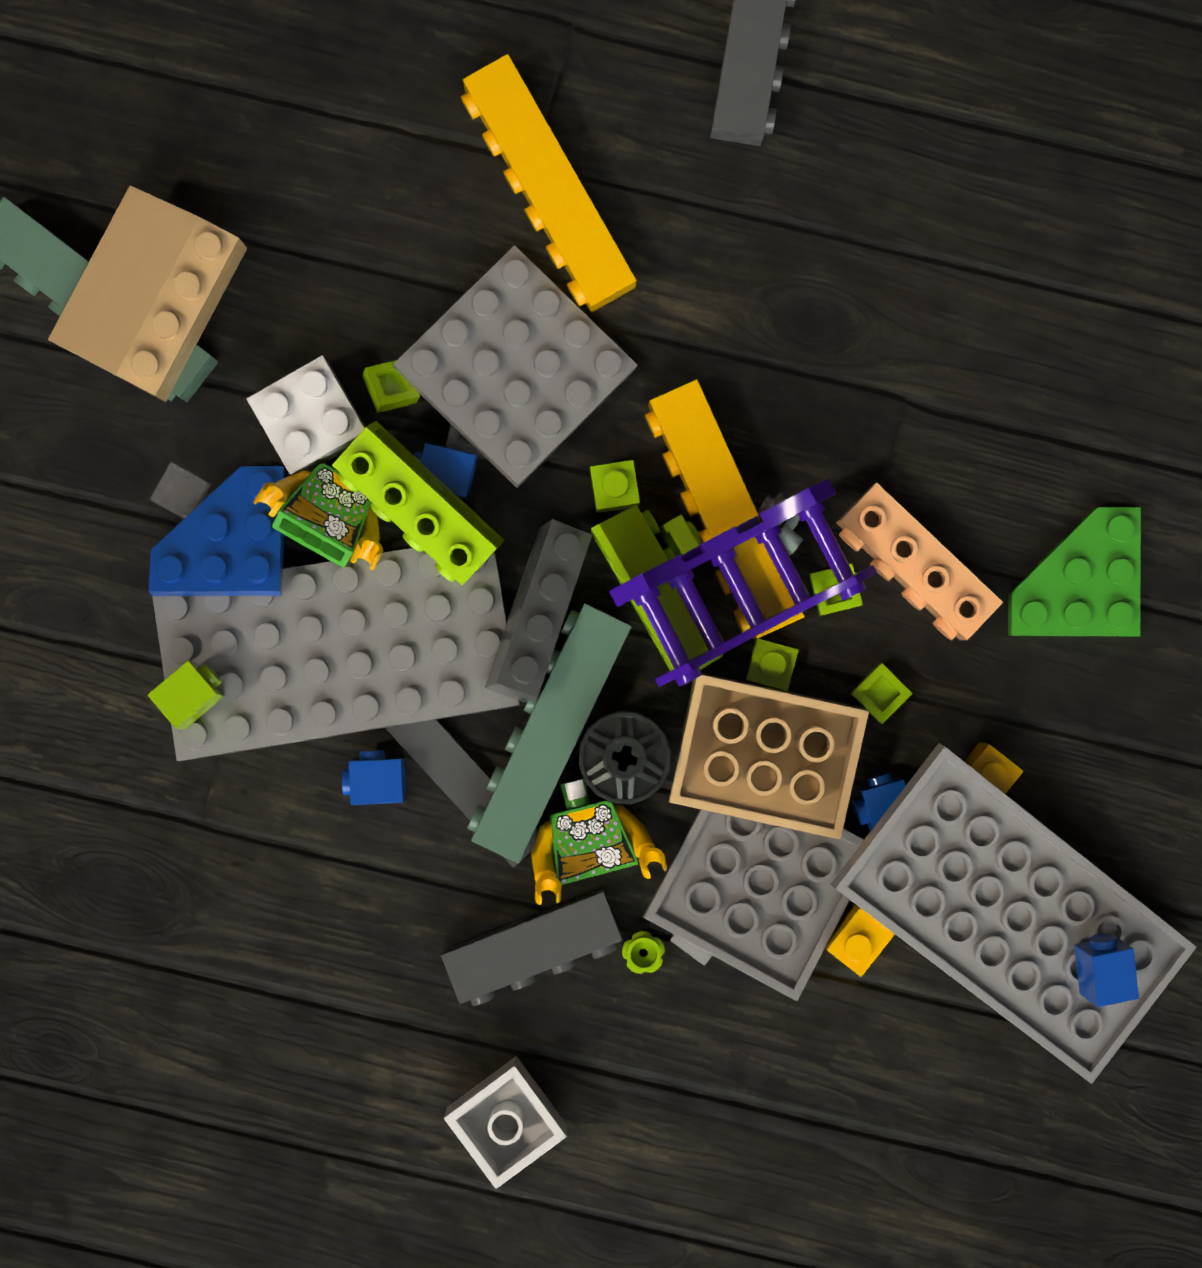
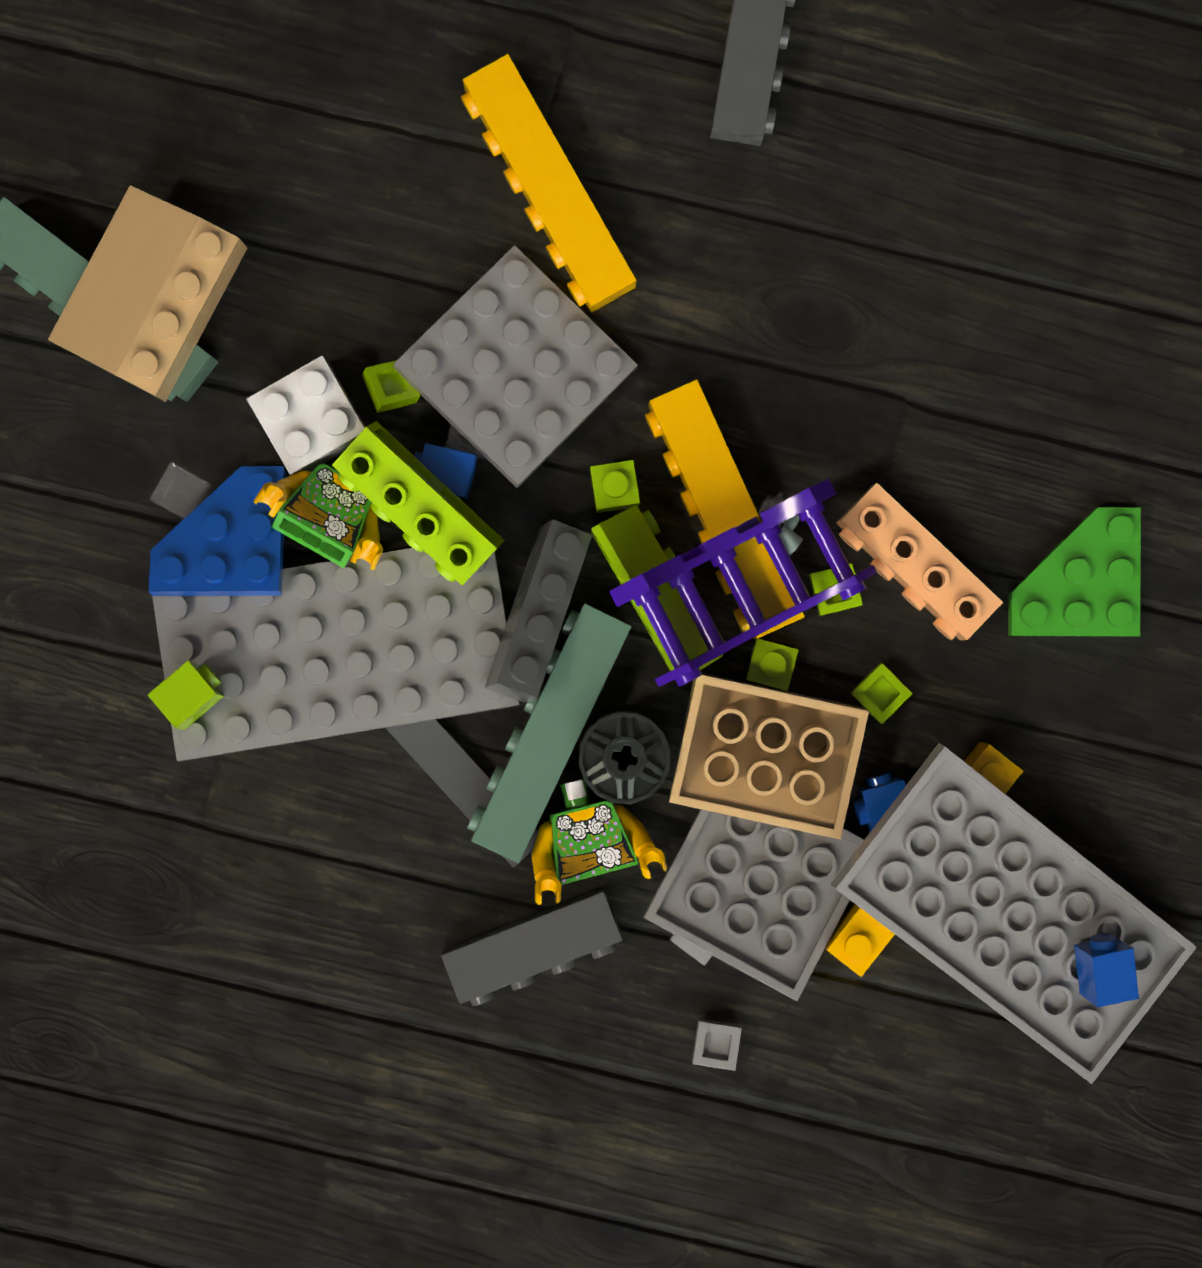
(375, 779): blue brick -> none
(506, 1122): white brick -> none
(651, 961): lime plate -> none
(680, 535): lime plate -> none
(716, 1044): none -> light grey plate

